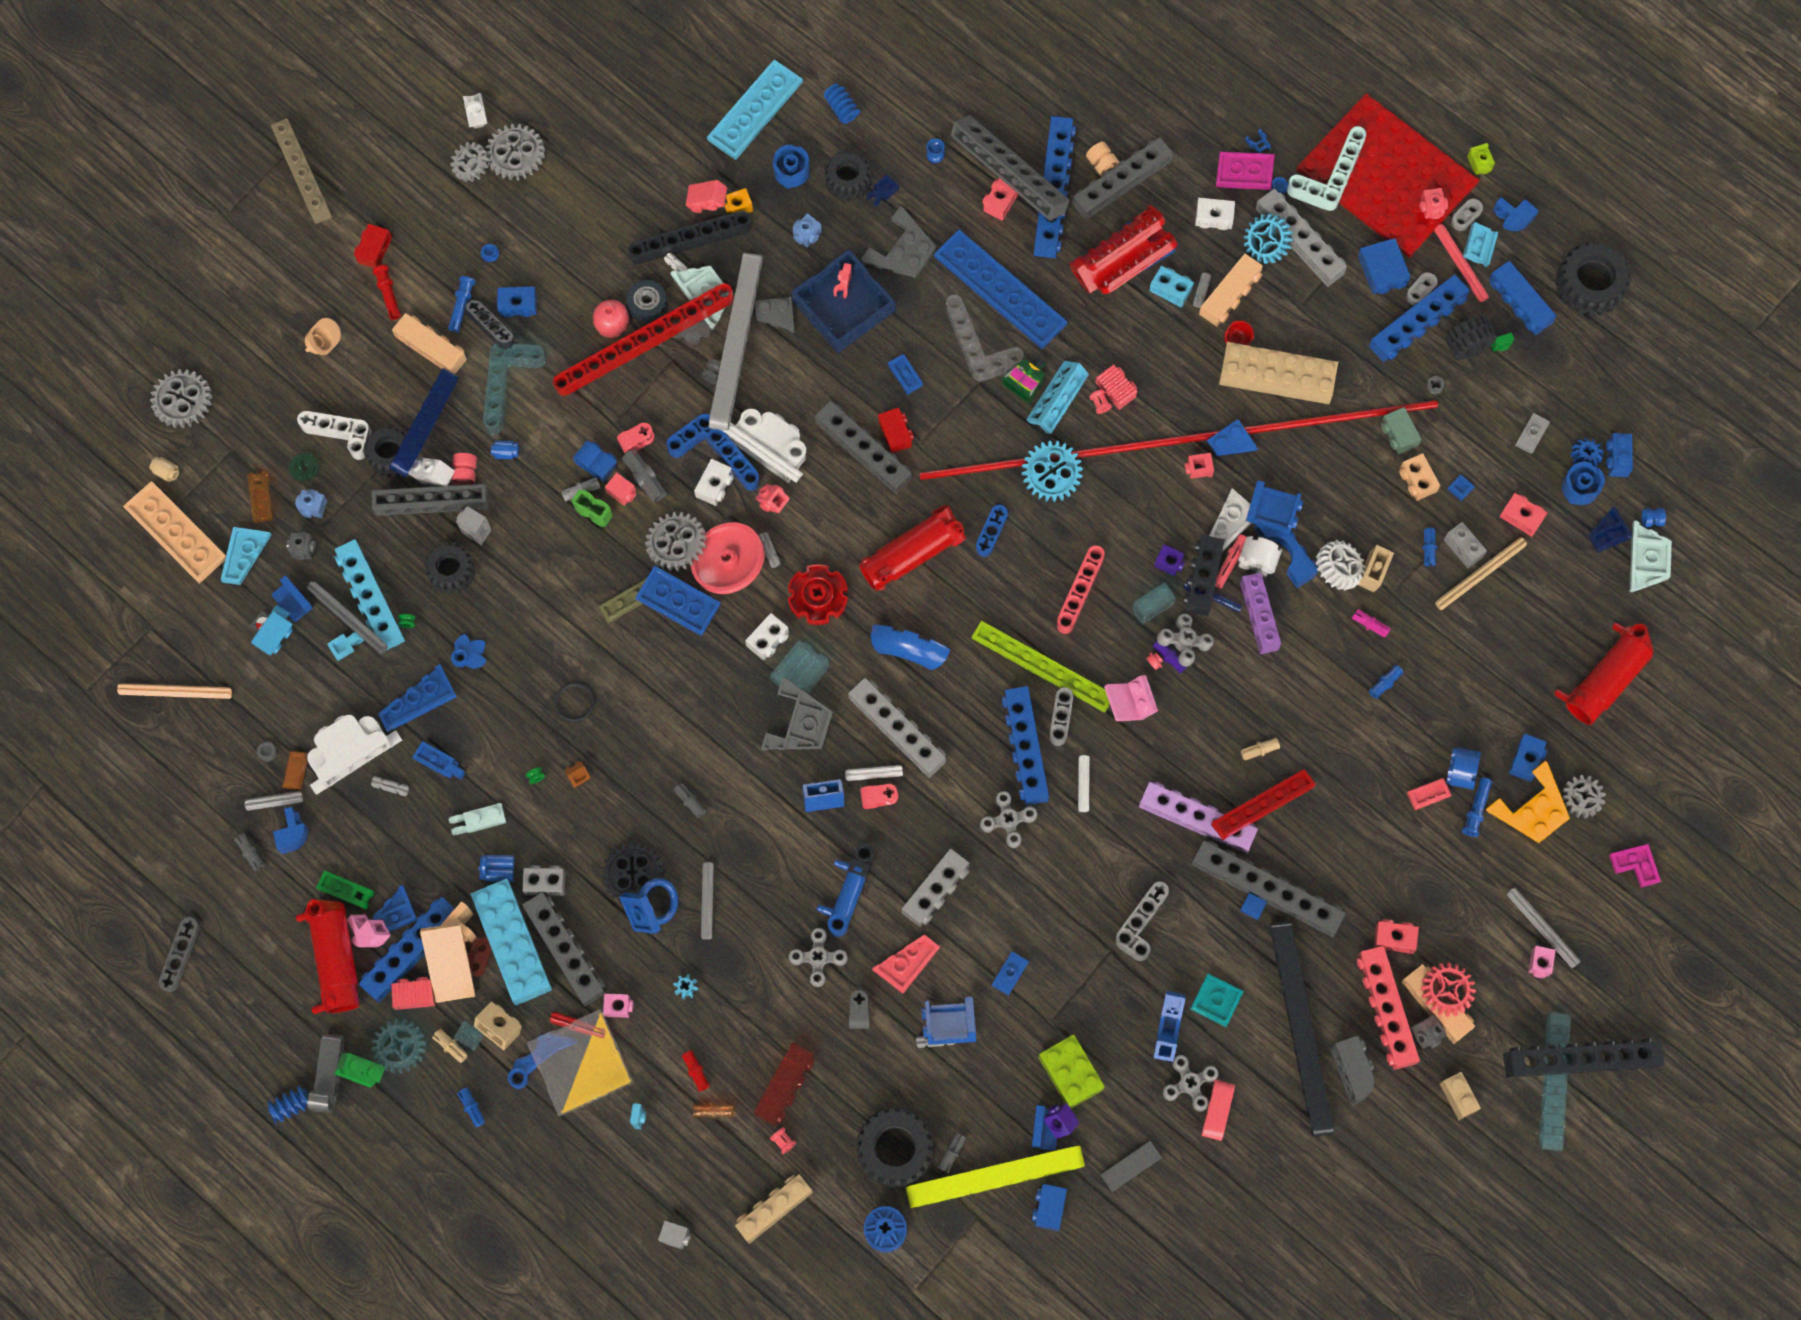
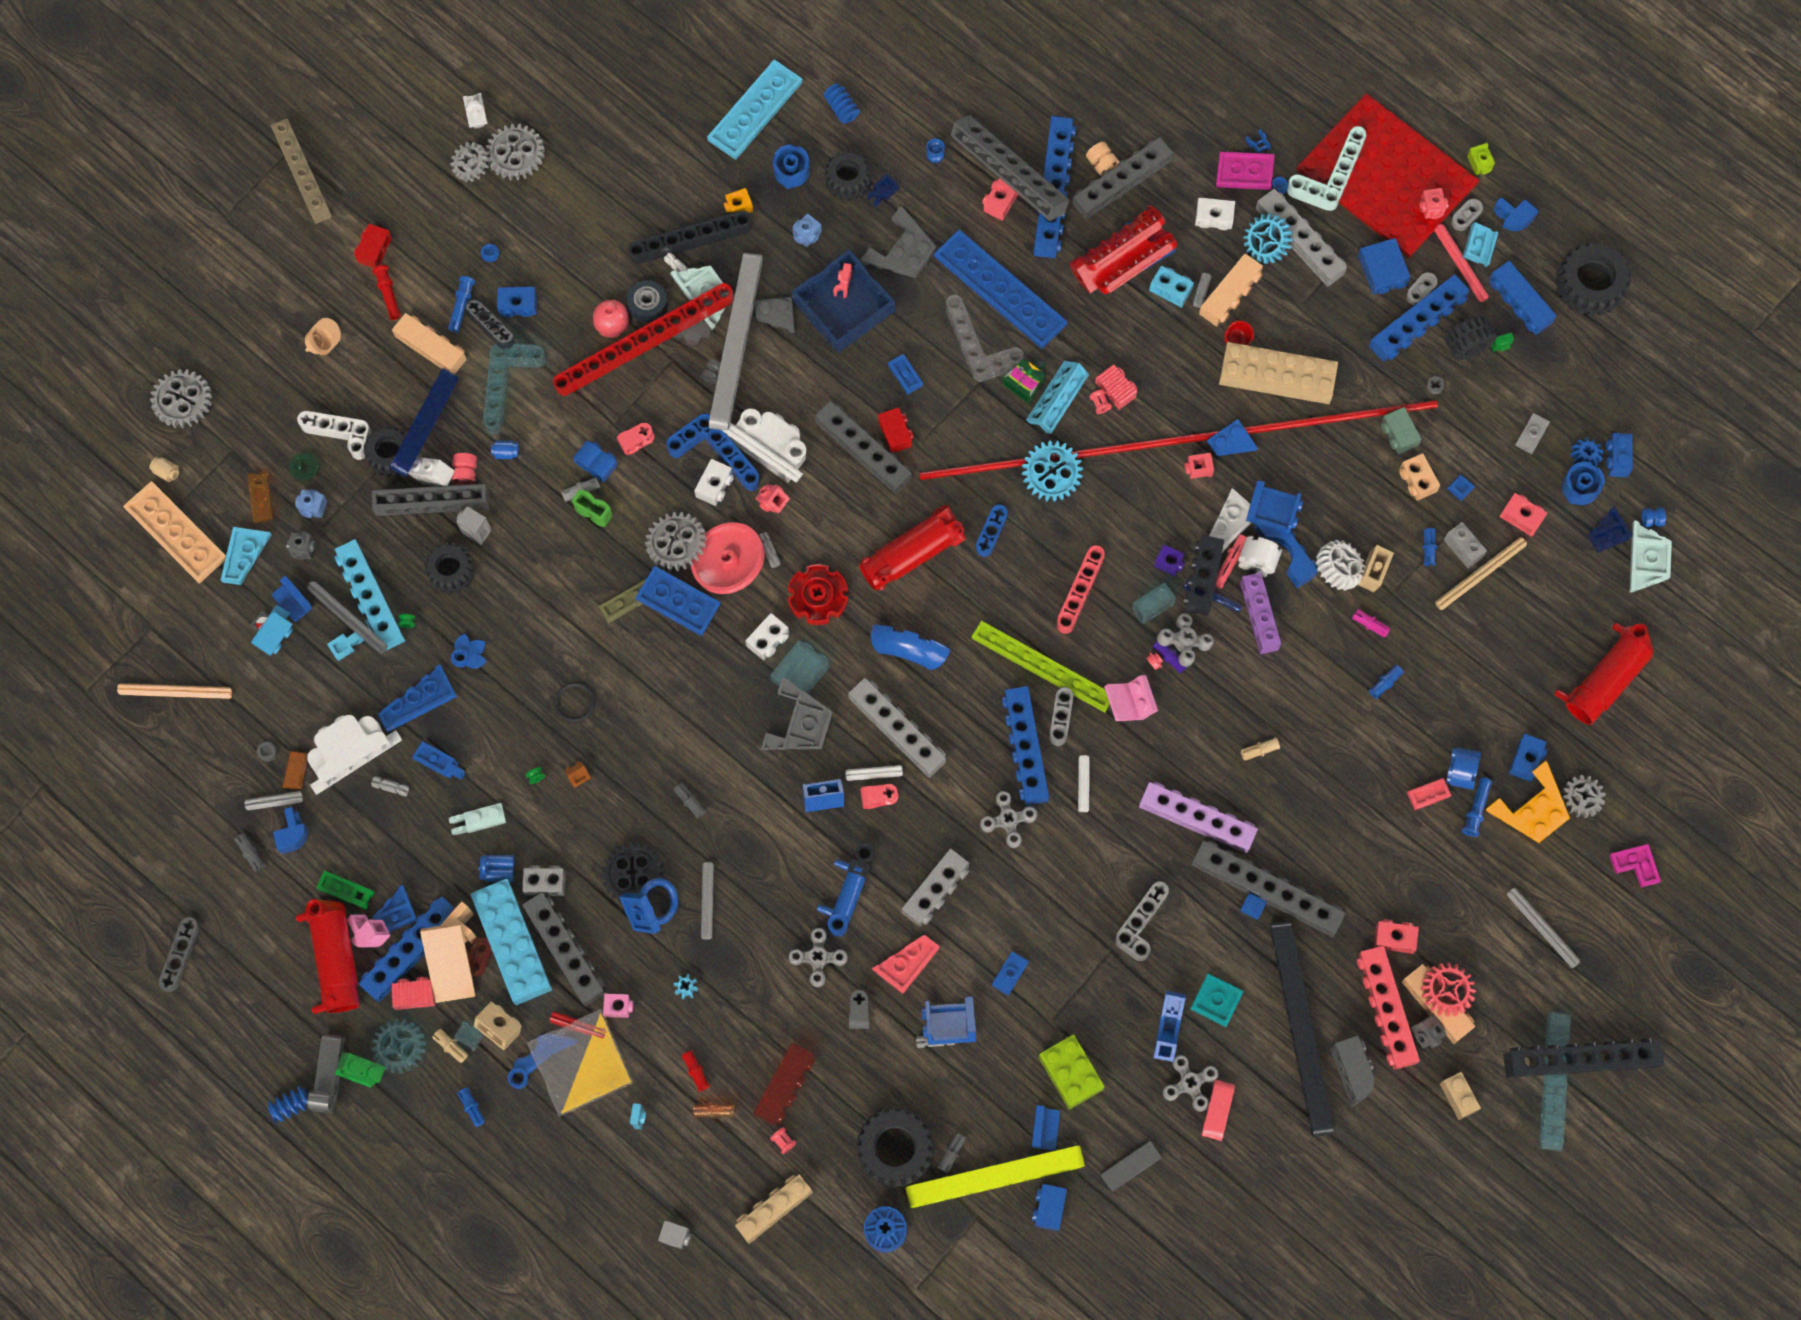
(621, 489): coral brick -> none
(644, 476): dark grey piece -> none
(706, 196): coral brick -> none
(1061, 1120): dark purple brick -> none
(1263, 804): red plate -> none
(1545, 954): bright pink brick -> none

